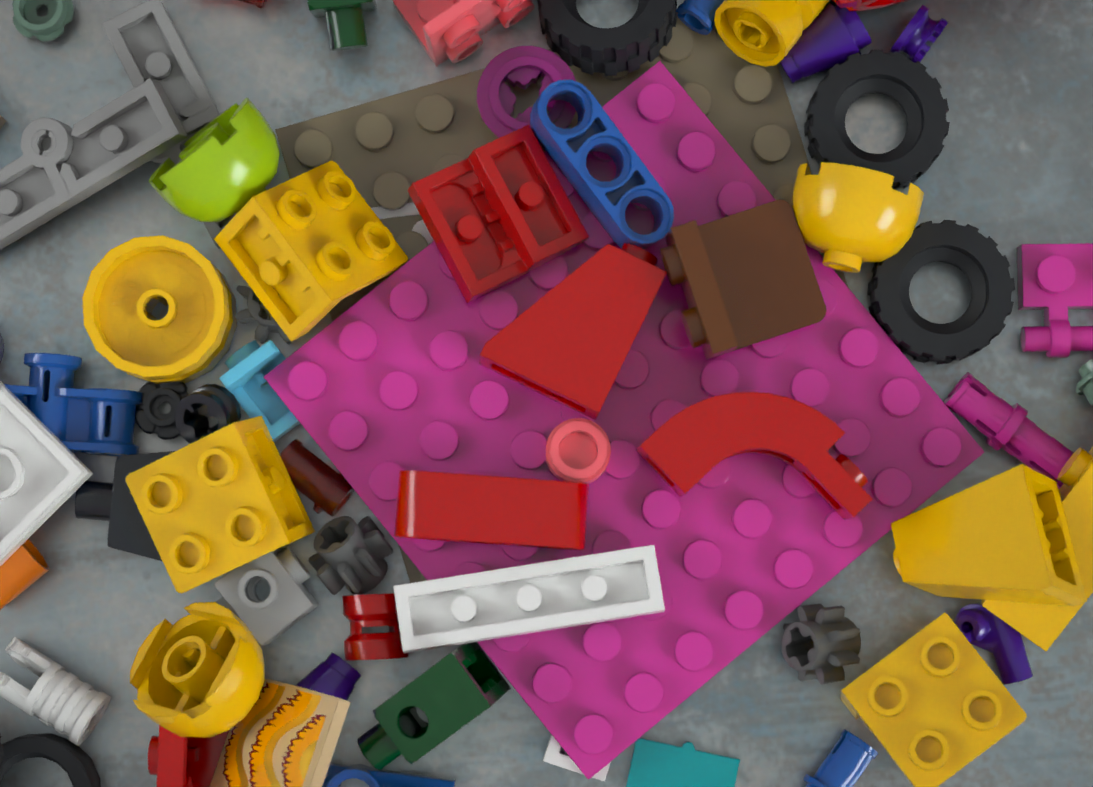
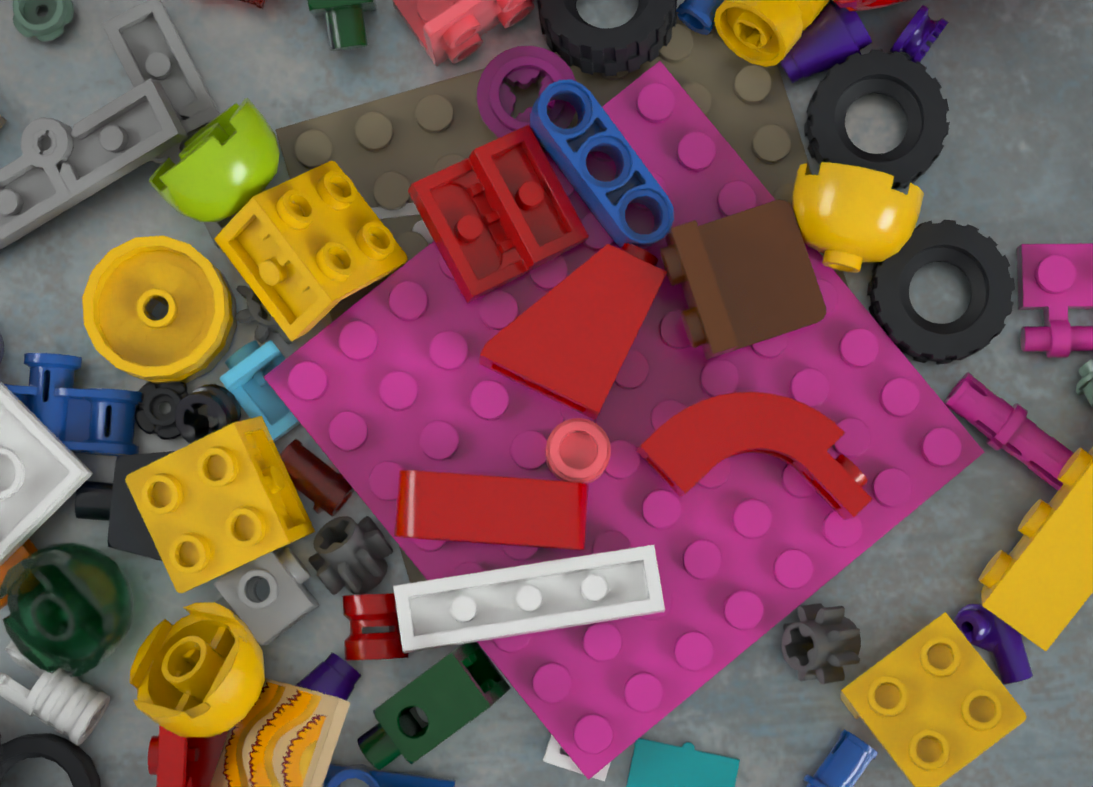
(67, 607): none -> clear green cylinder
(993, 543): yellow slope -> none

